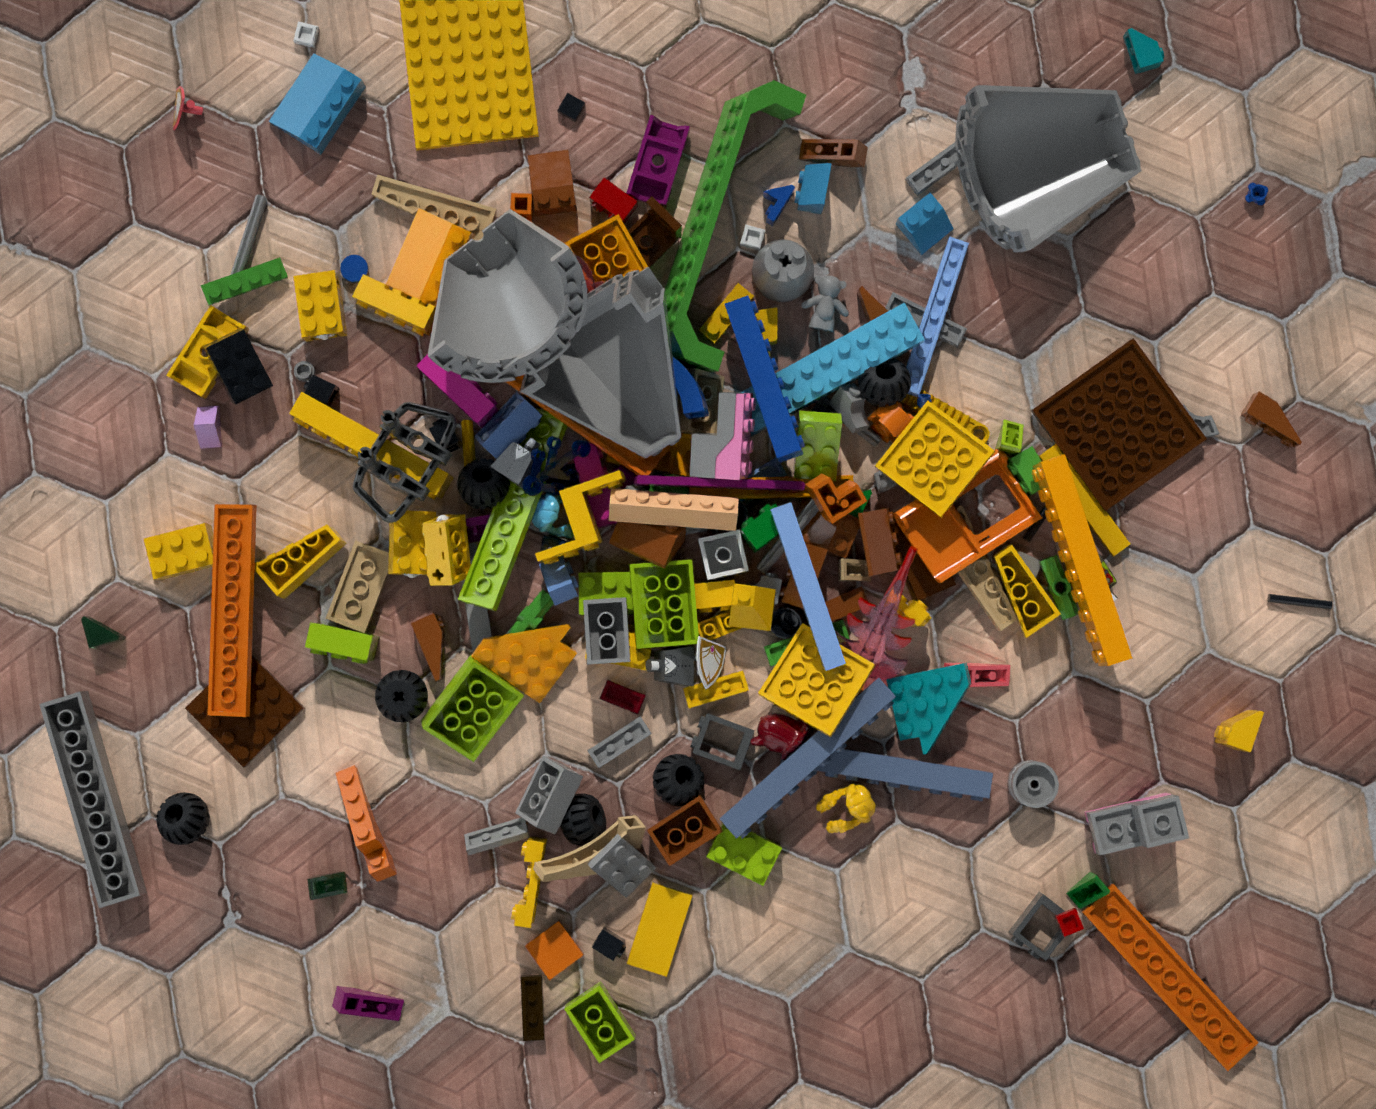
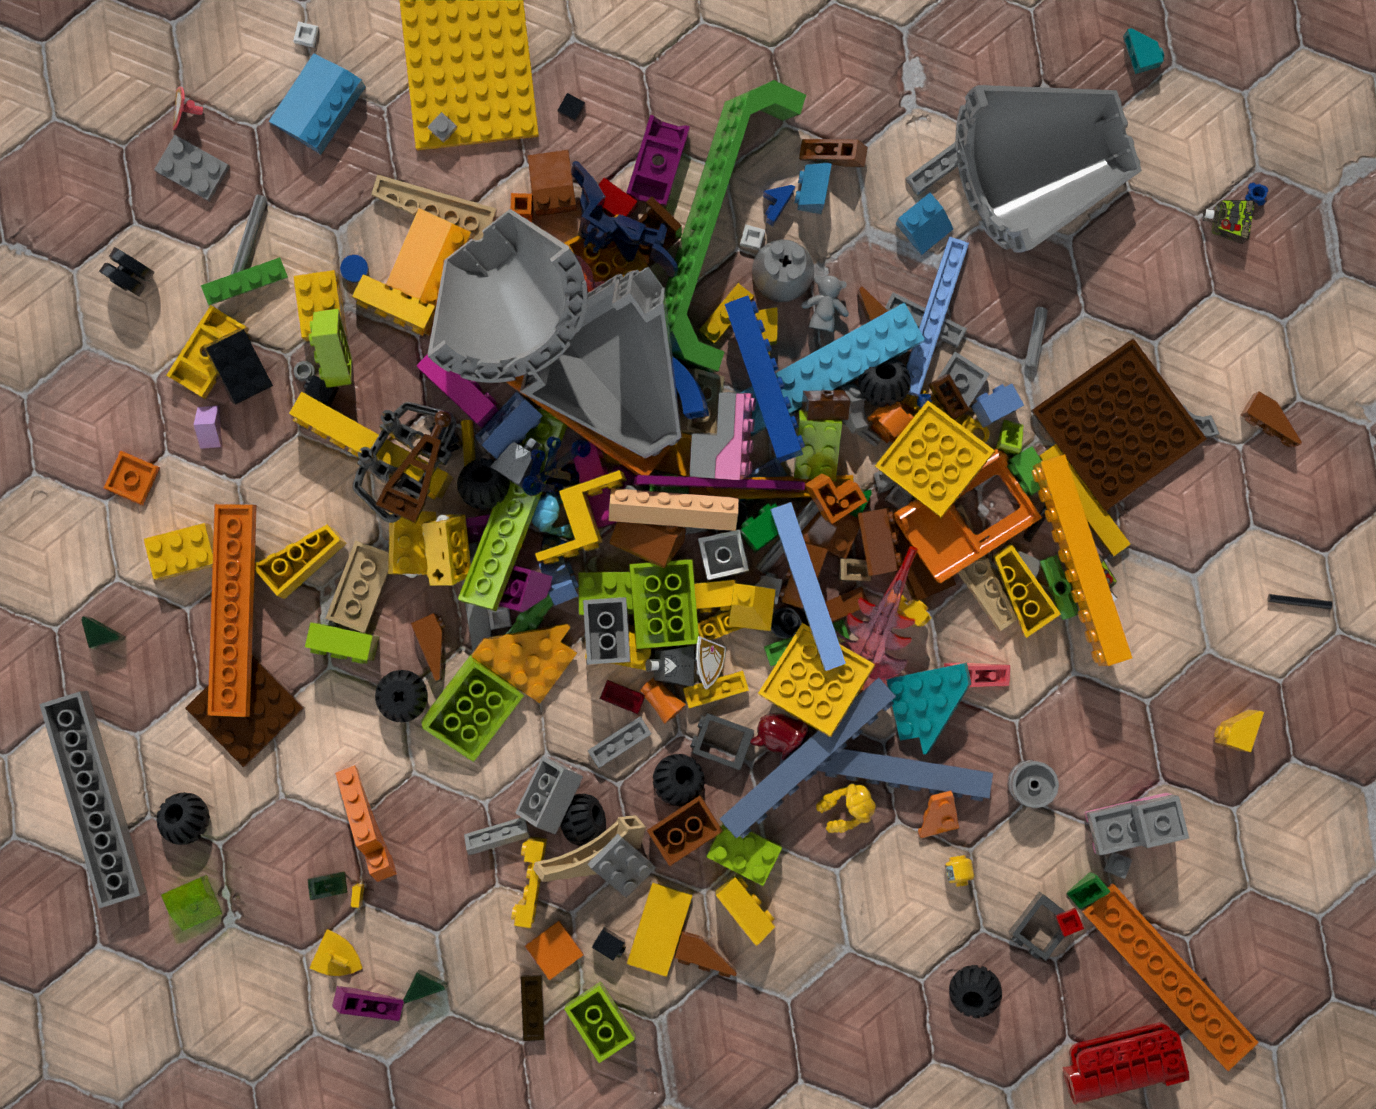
(125, 273): none -> black wheel
(131, 477): none -> orange tile
(191, 168): none -> light grey plate
(192, 903): none -> clear neon green slope
(331, 348): none -> lime brick
(335, 956): none -> yellow shield
(357, 895): none -> yellow tile
(400, 503): none -> reddish brown plate
(423, 985): none -> clear green slope
(442, 127): none -> light grey plate
(499, 618): none -> white tile
(525, 589): none -> magenta slope
(626, 232): none -> dark blue piece
(662, 700): none -> orange plant
(698, 951): none -> dark orange slope
(745, 909): none -> yellow slope
(825, 405): none -> reddish brown brick
(898, 497): none -> light grey plate
(940, 815): none -> orange wing
(947, 379): none -> reddish brown slope
(959, 870): none -> yellow head
(966, 376): none -> light grey plate
(975, 991): none -> black wheel
(997, 405): none -> medium blue brick
(1036, 337): none -> light grey axle
(1118, 865): none -> light grey plate
(1127, 1065): none -> red piece
(1231, 219): none -> torso

